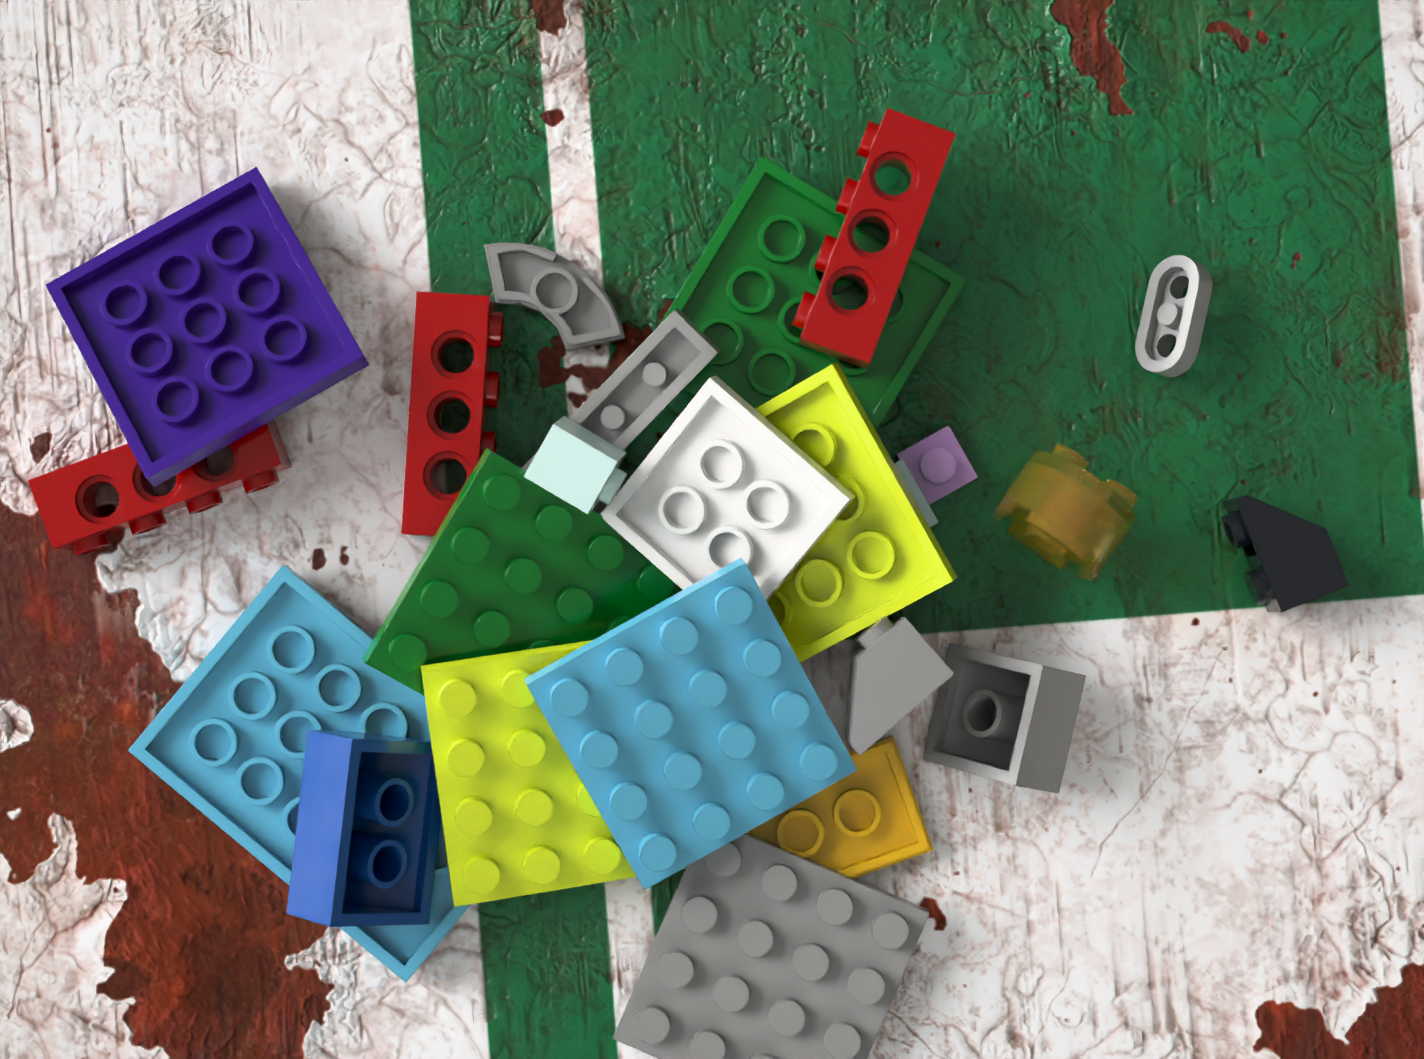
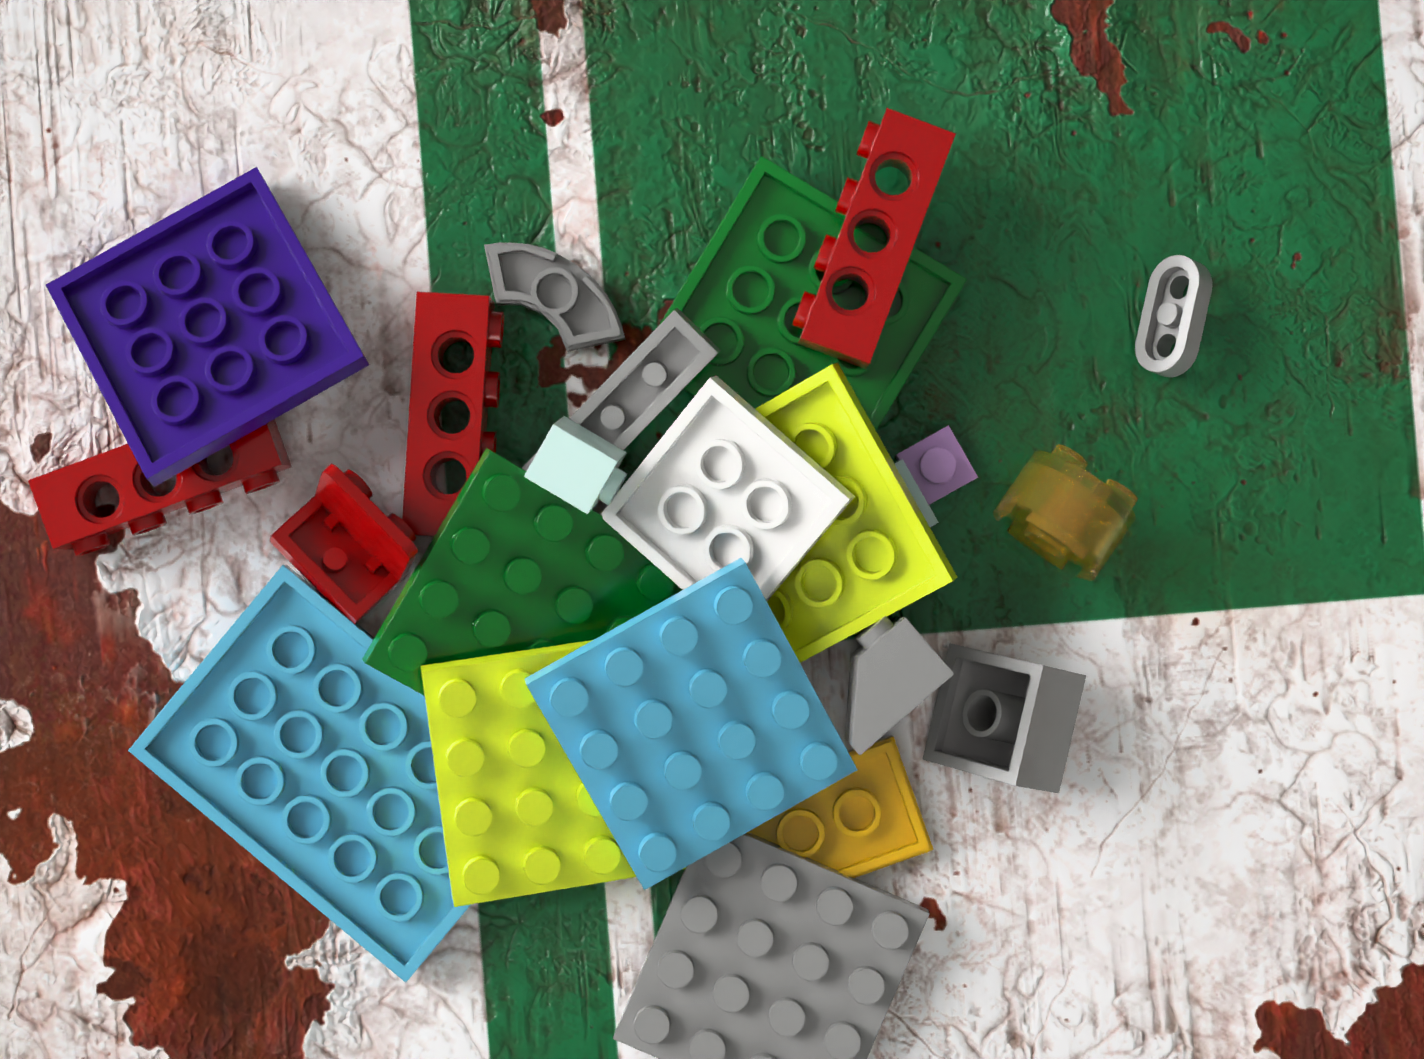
(347, 544): none -> red bracket
(365, 831): blue slope -> none
(1286, 555): black slope -> none

